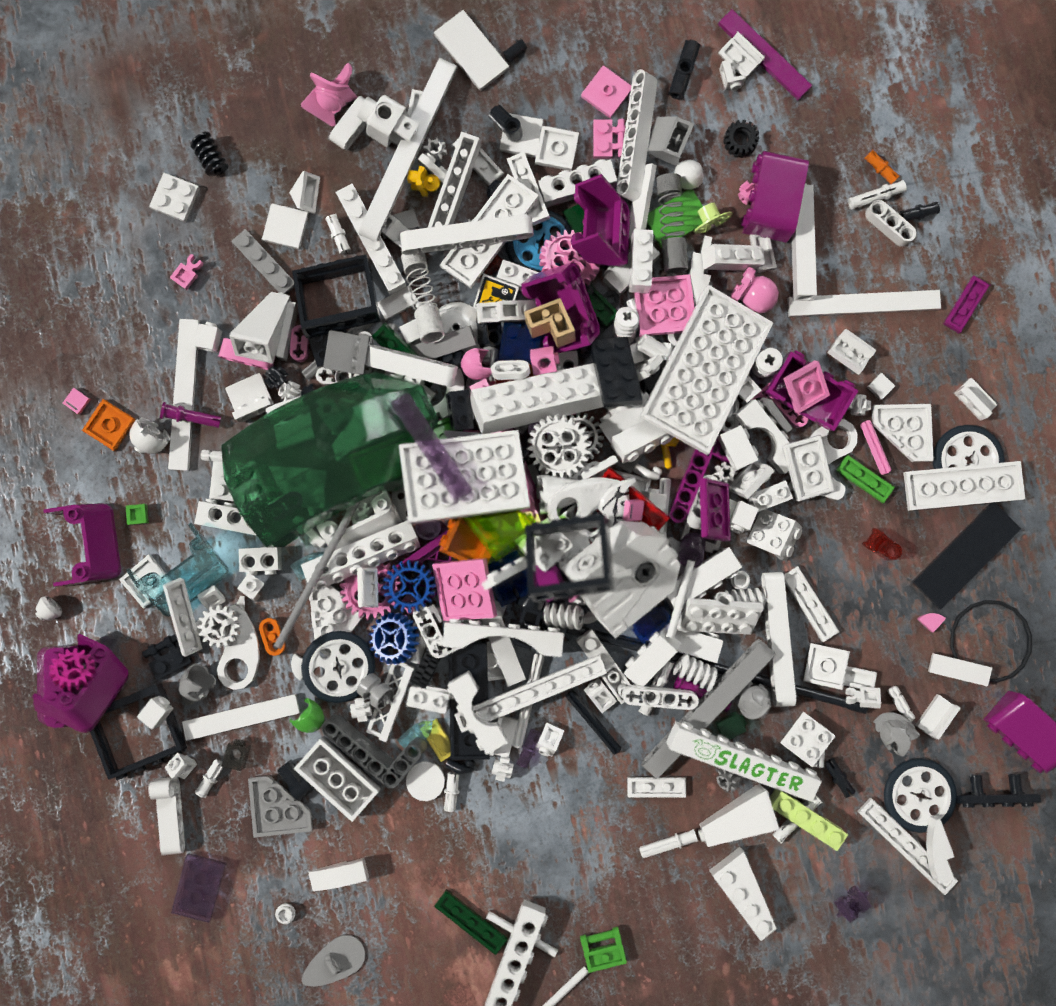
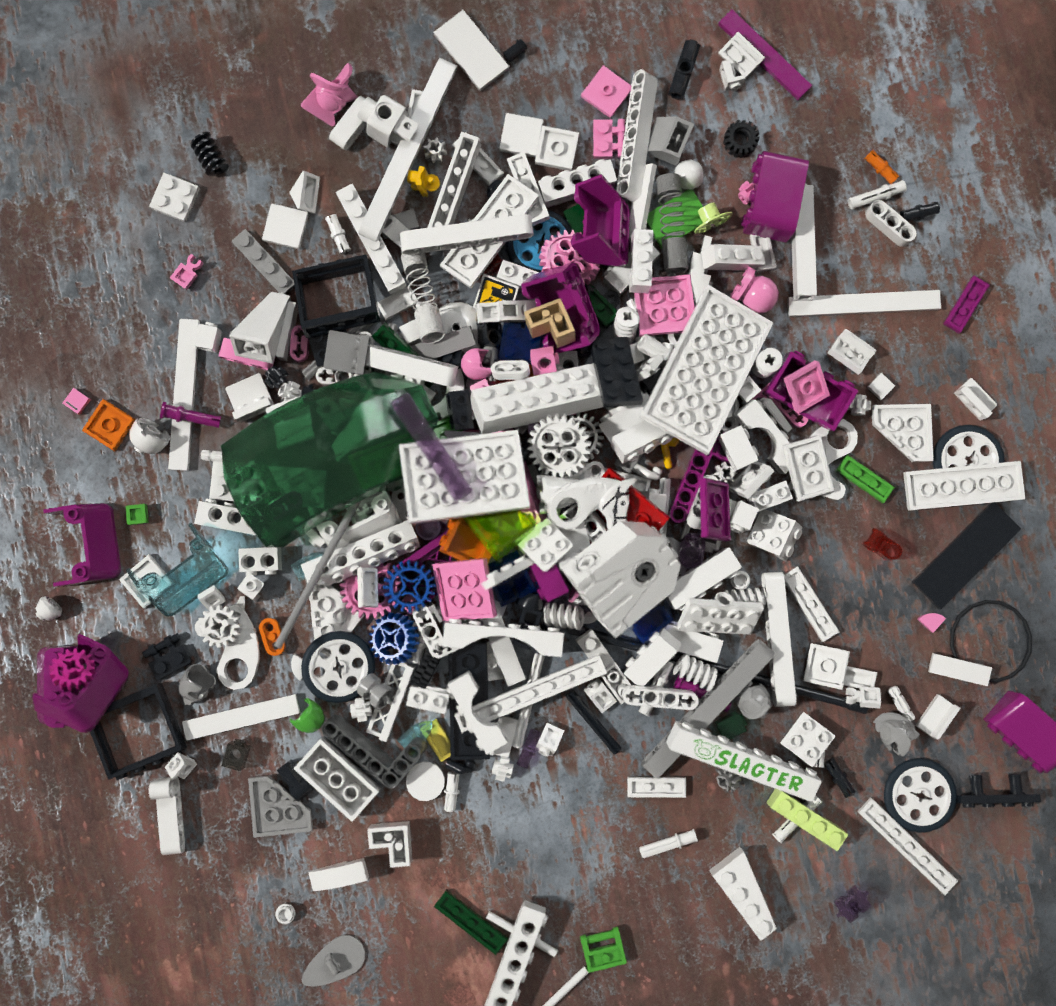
(155, 712): white brick -> none
(182, 617): white plate -> none
(198, 887): clear purple plate -> none
(209, 779): white axle -> none
(396, 837): none -> white brick
(428, 161): white plate -> none
(506, 122): black piece -> none
(571, 588): black window -> none
(599, 467): white tile -> none
(633, 510): bright pink tile -> none
(680, 599): white bar -> none
(742, 818): white slope -> none
(875, 447): bright pink axle -> none
(938, 851): white slope -> none

